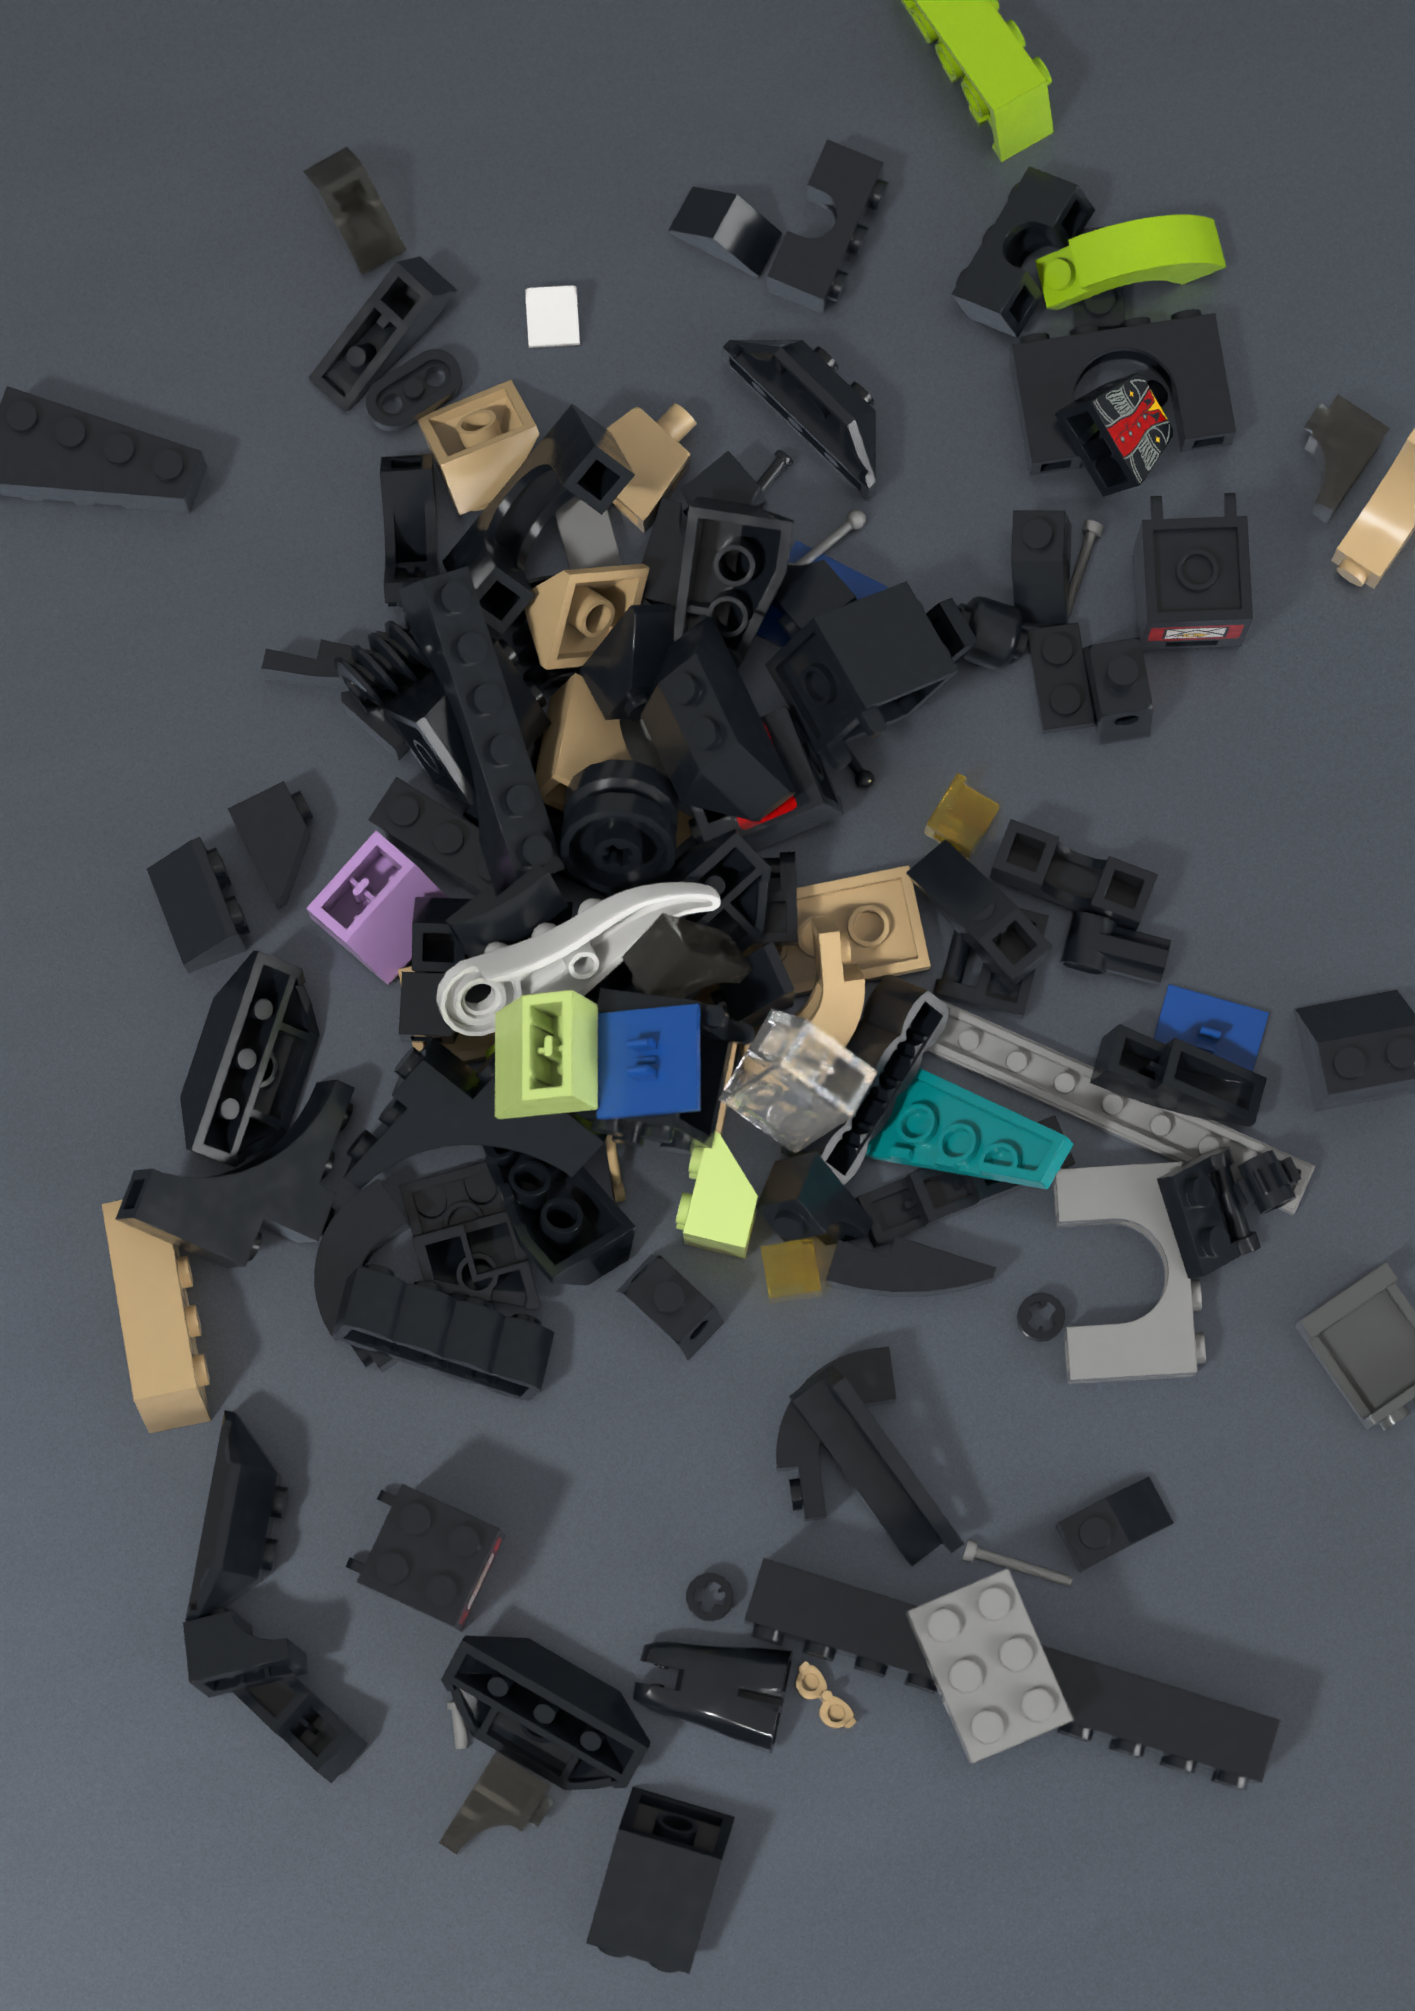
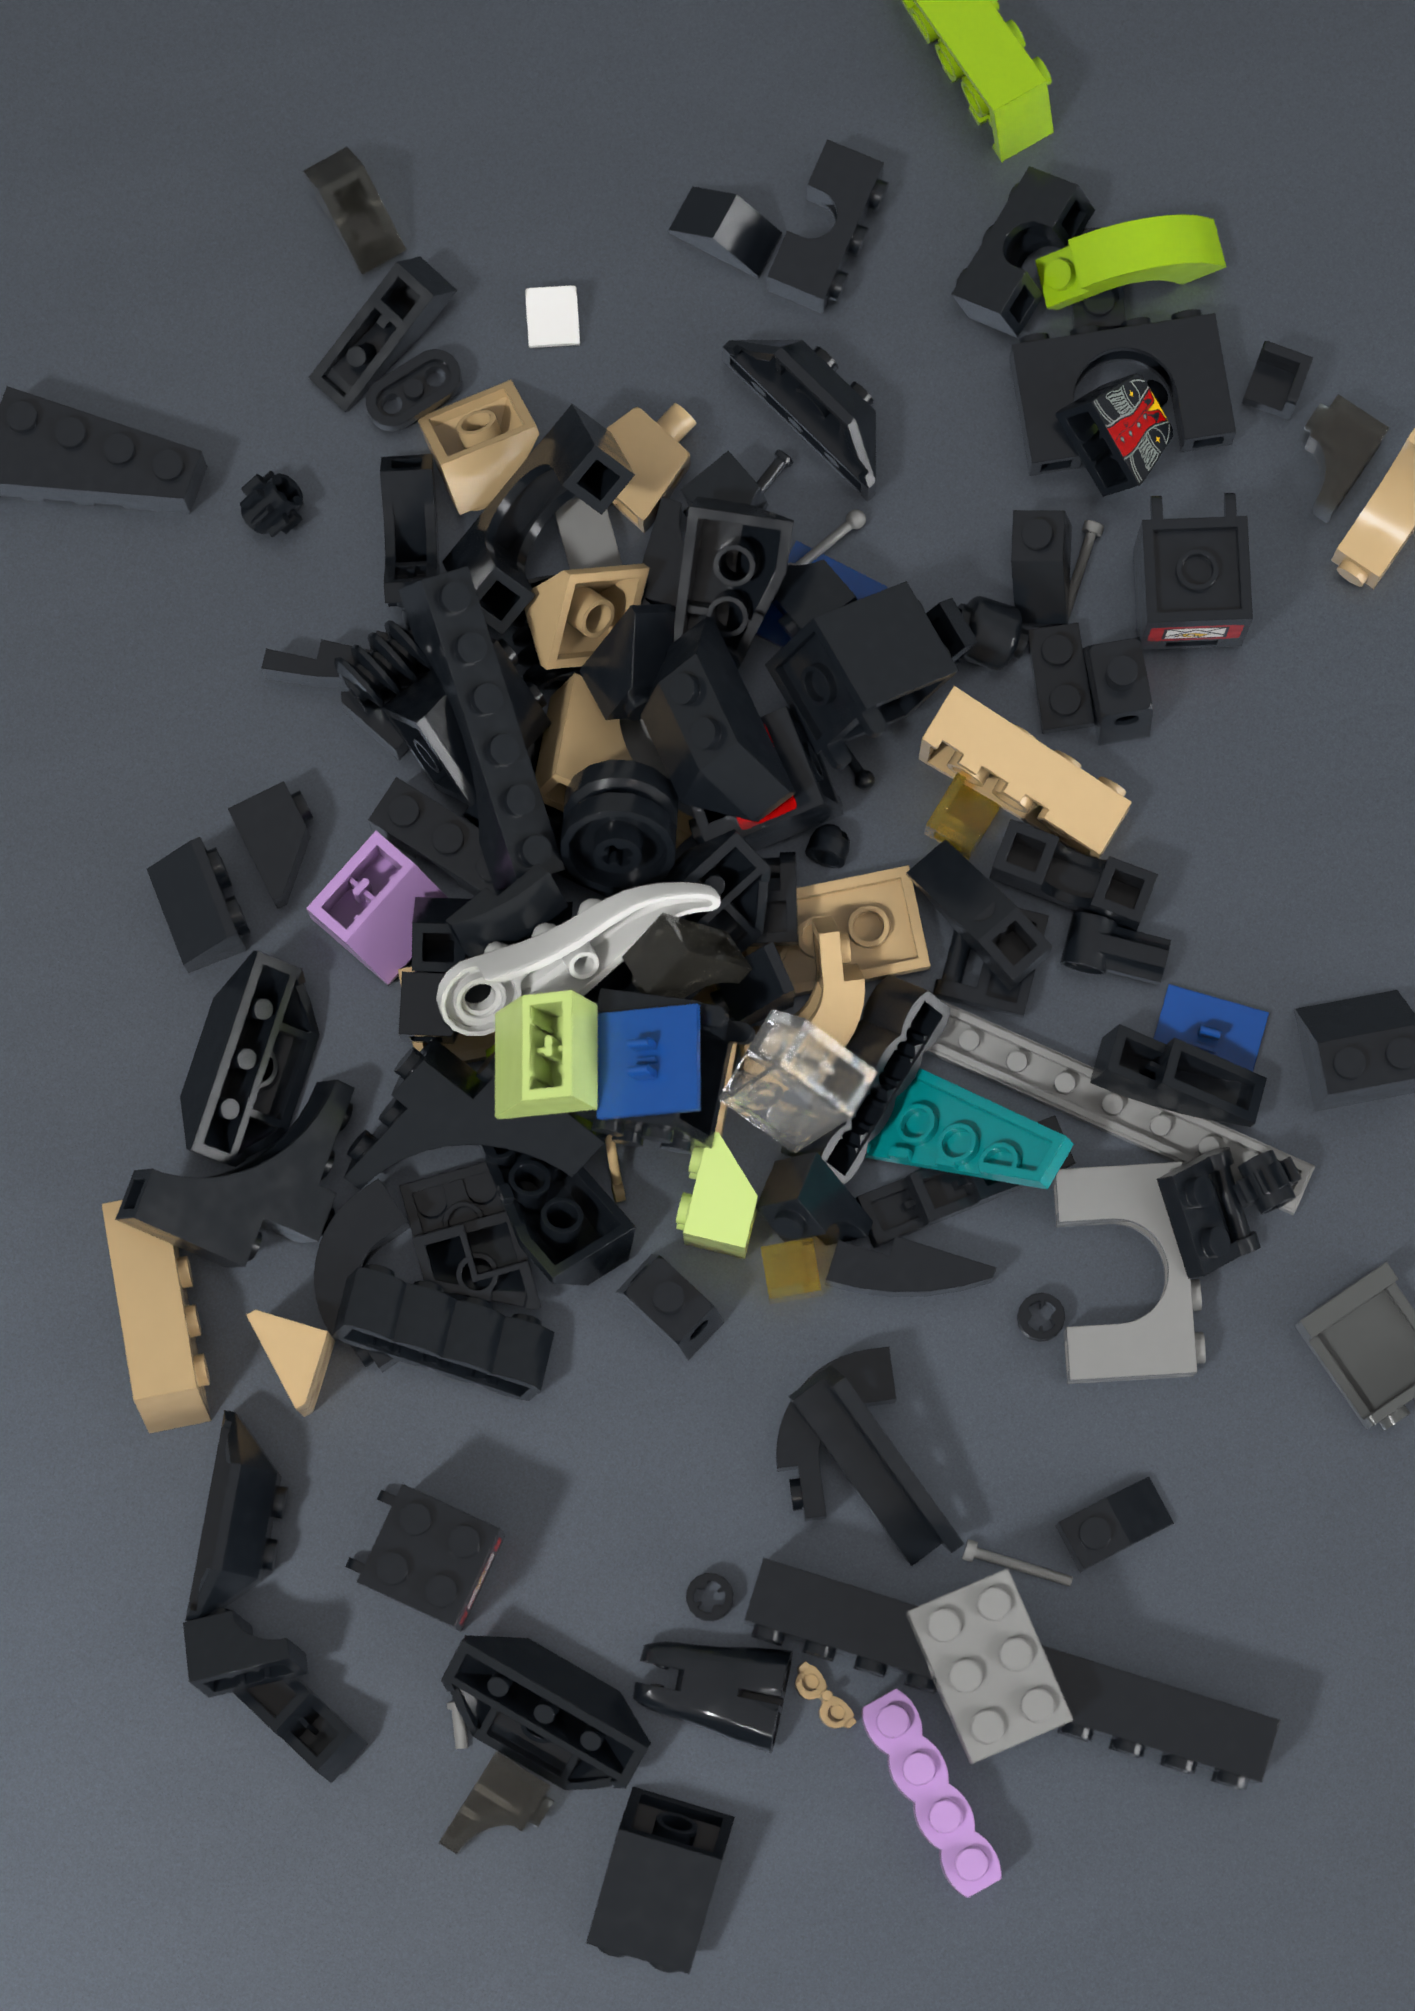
(271, 503): none -> black gear
(297, 1354): none -> tan slope
(828, 846): none -> black hinge
(937, 1806): none -> lavender brick
(1023, 774): none -> tan wedge
(1277, 380): none -> black panel

